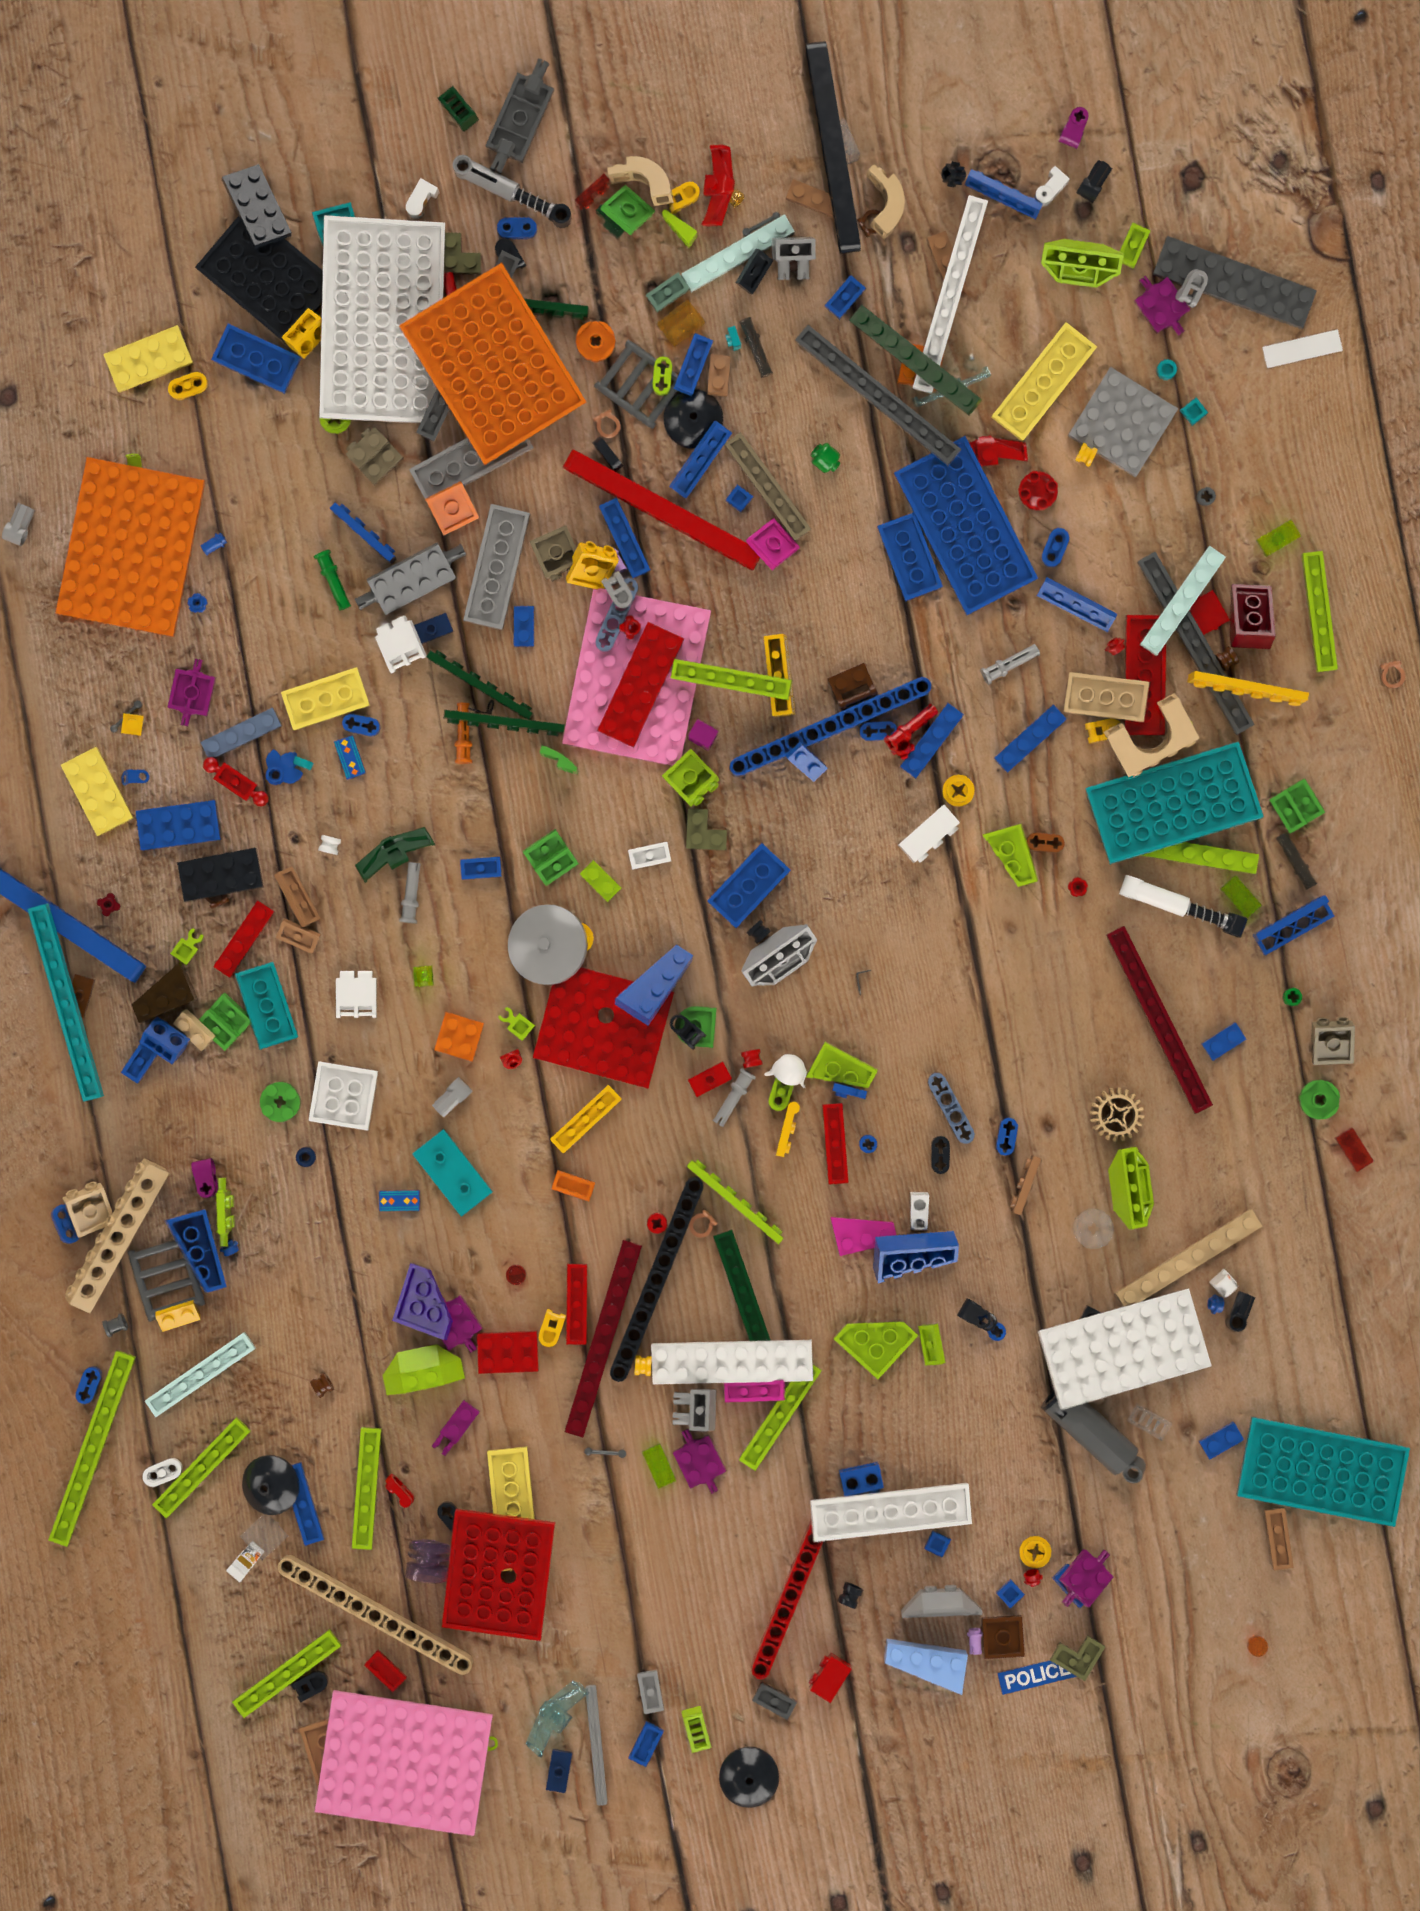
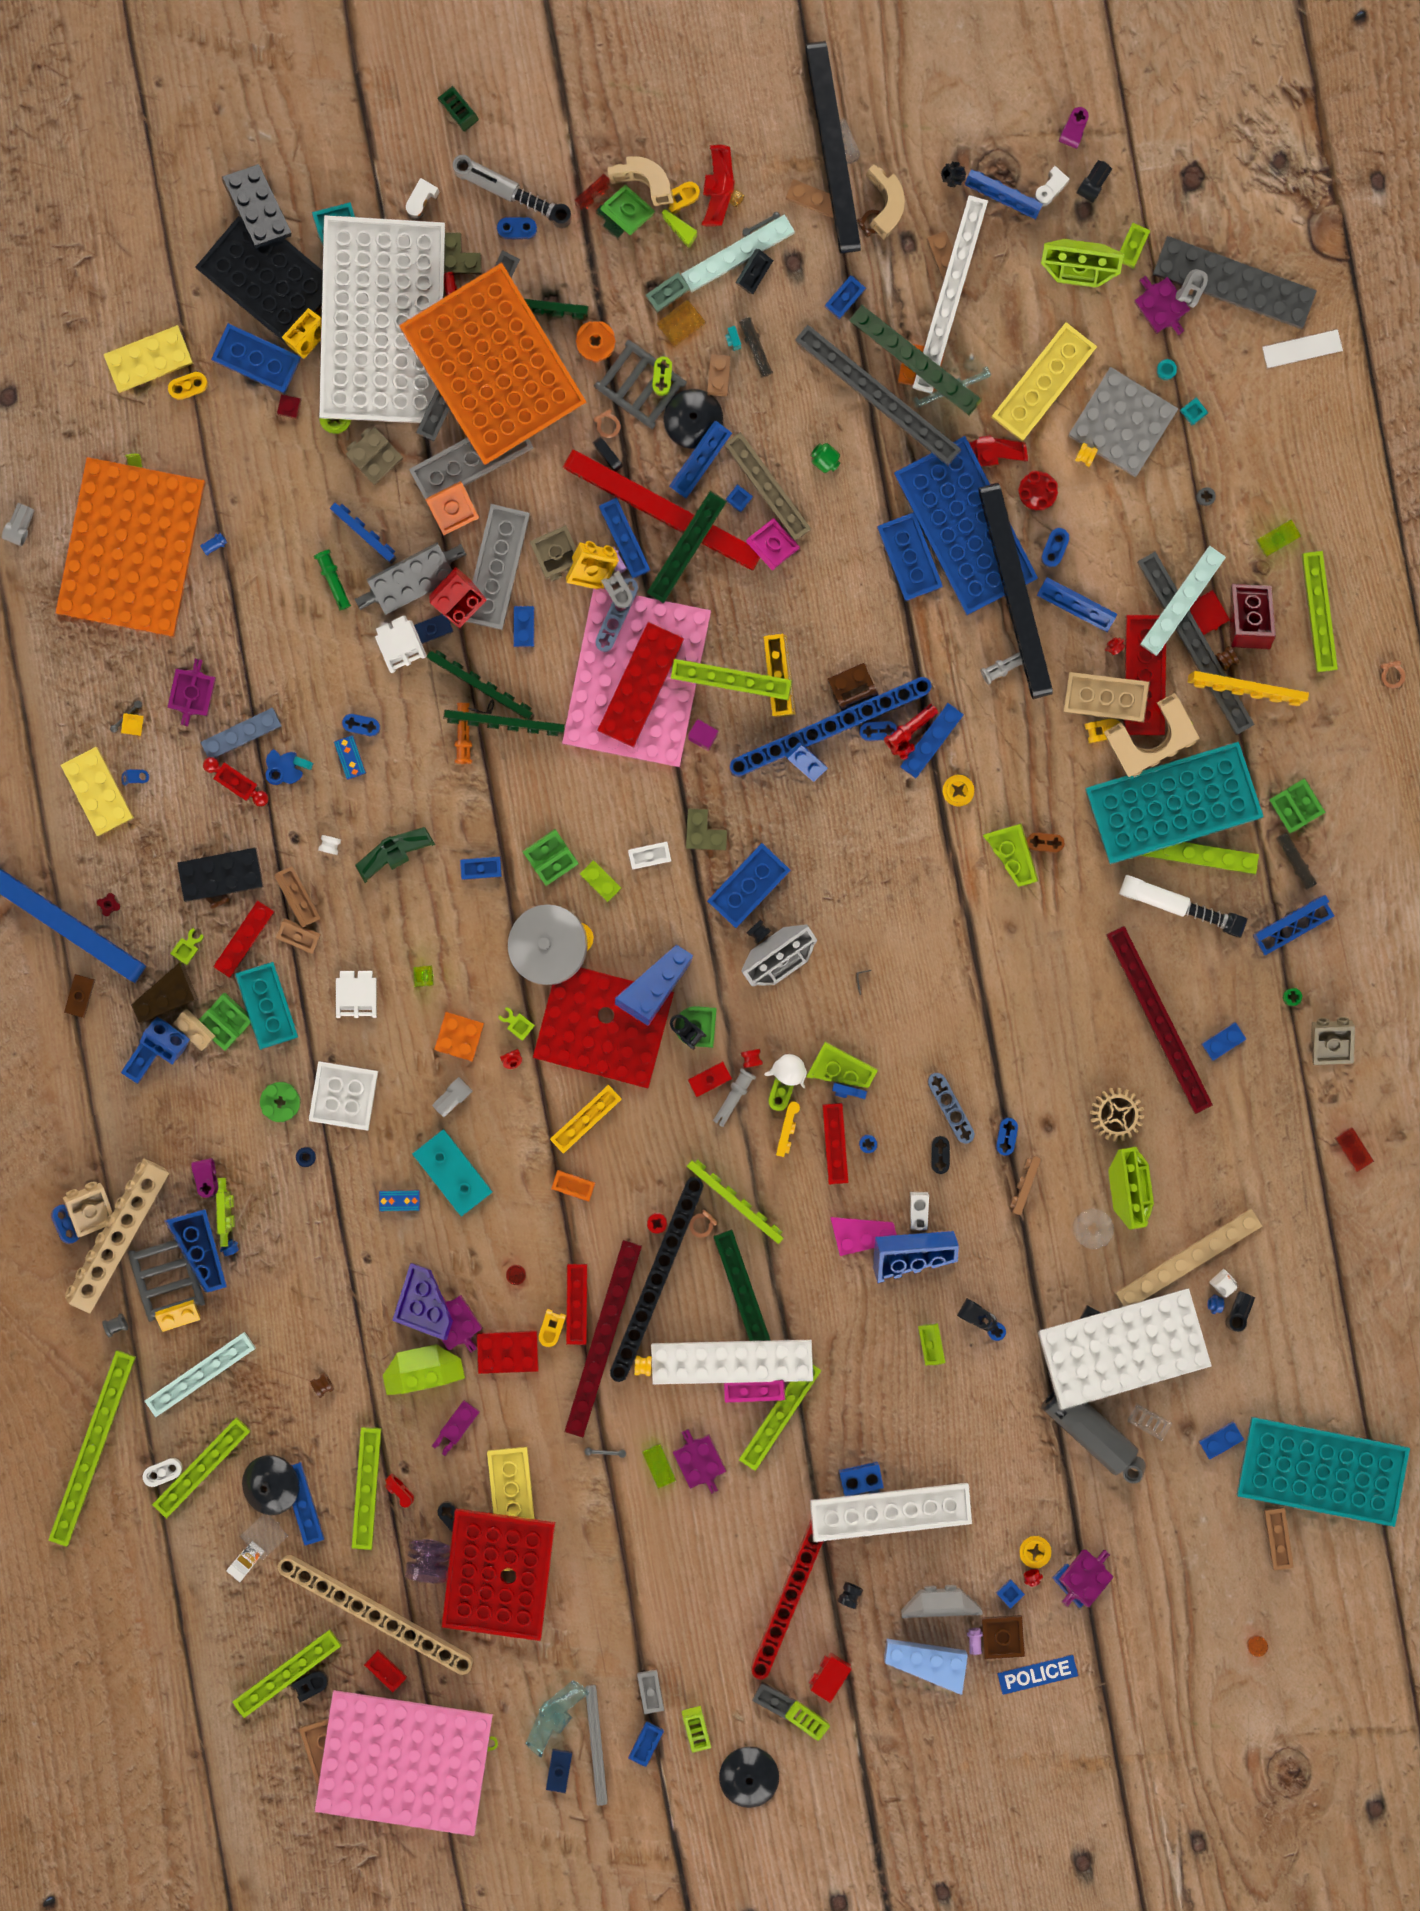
(65, 1002): teal plate -> none
(84, 1383): blue beam -> none
(178, 825): blue plate -> none
(202, 603): blue plate -> none
(289, 406): none -> dark red plate
(325, 698): light yellow plate -> none
(409, 903): light grey pin -> none
(457, 597): none -> red slope
(509, 247): black plate -> none
(520, 117): dark grey plate -> none
(563, 762): bright green slope -> none
(635, 627): red plate -> none
(687, 546): none -> dark green plate
(691, 778): lime plate -> none
(693, 364): blue plate -> none
(702, 1409): light grey brick -> none
(796, 248): light grey brick -> none
(818, 1726): none -> lime slope
(876, 1343): lime plate -> none
(929, 834): white brick -> none
(937, 1543): blue tile -> none
(1015, 590): none -> black beam
(1030, 738): blue plate -> none
(1077, 892): red plate -> none
(1079, 1662): olive plate -> none
(1240, 896): clear neon green plate -> none
(1330, 1099): bright green plate -> none

